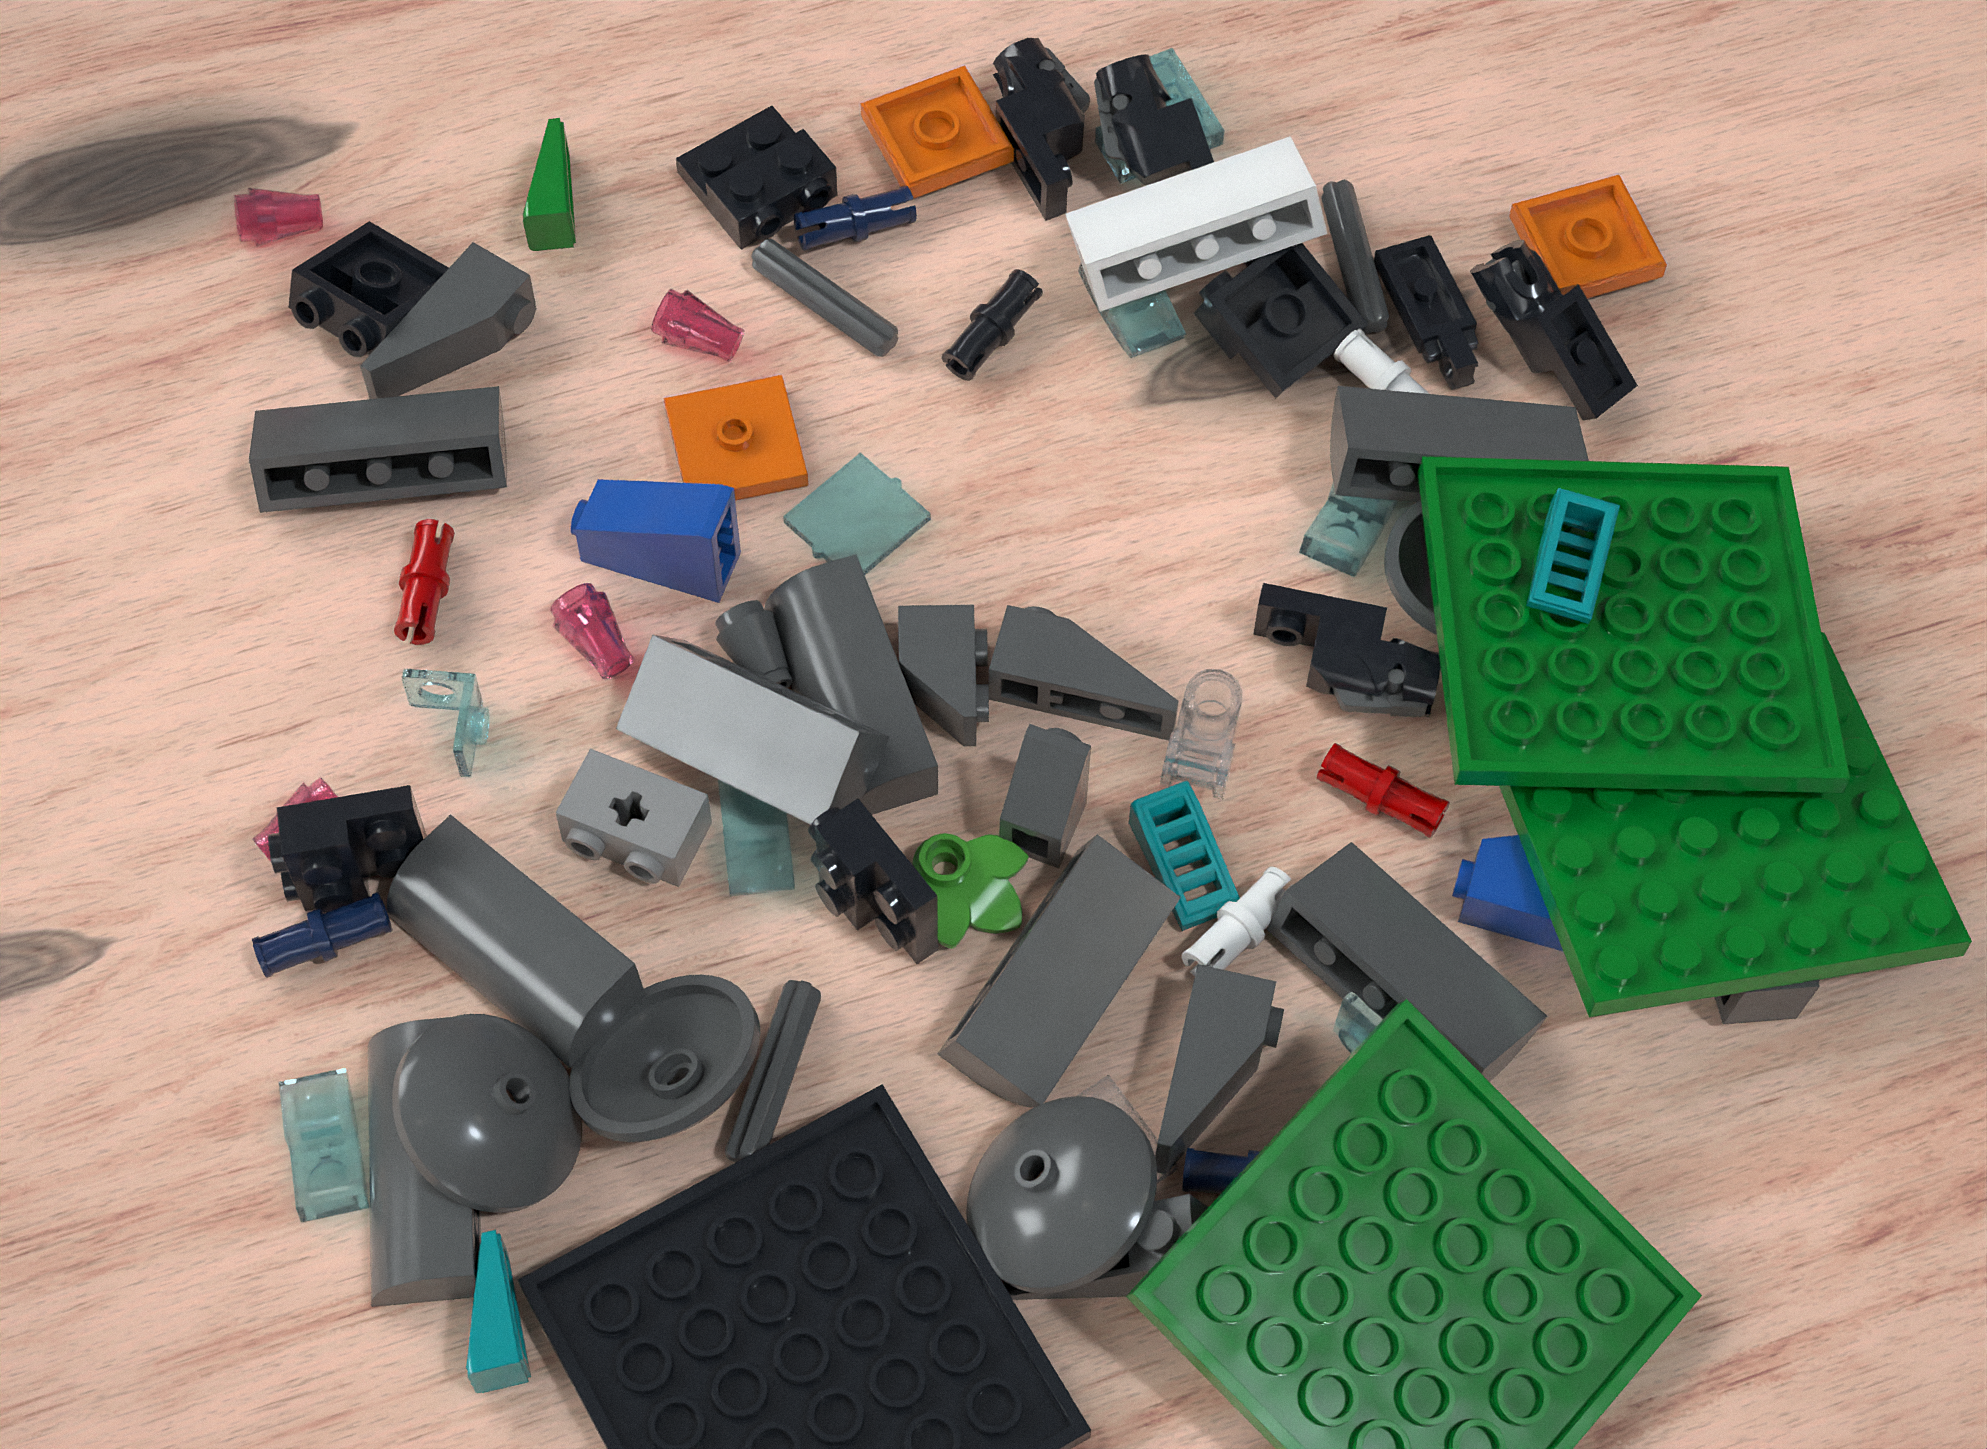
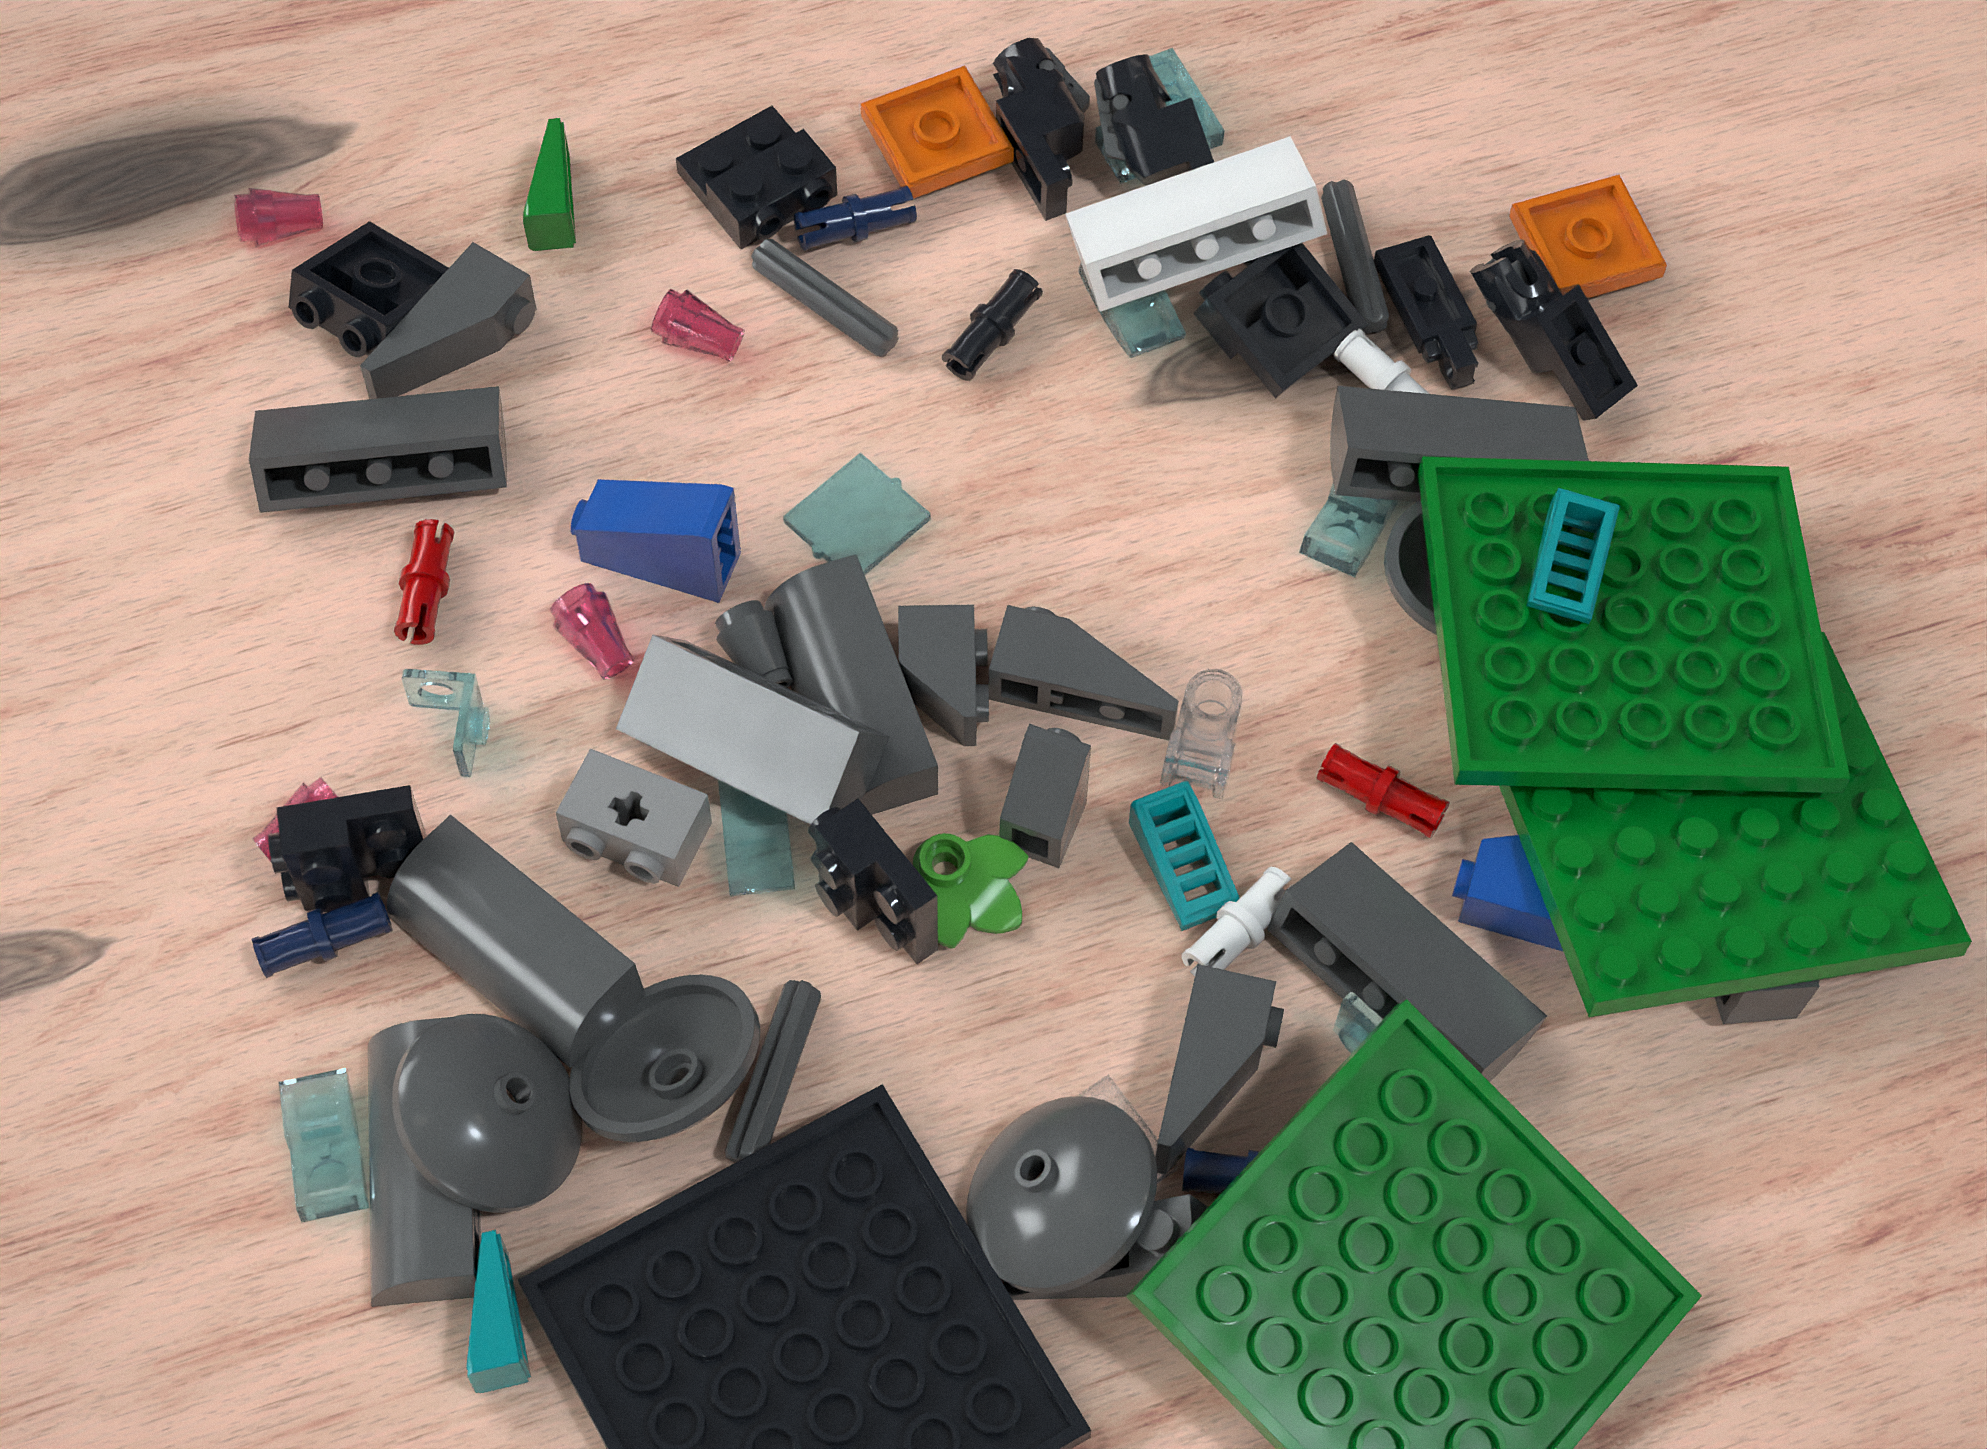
(738, 438): orange plate -> none
(1059, 975): dark grey brick -> none
(1349, 652): black plate -> none

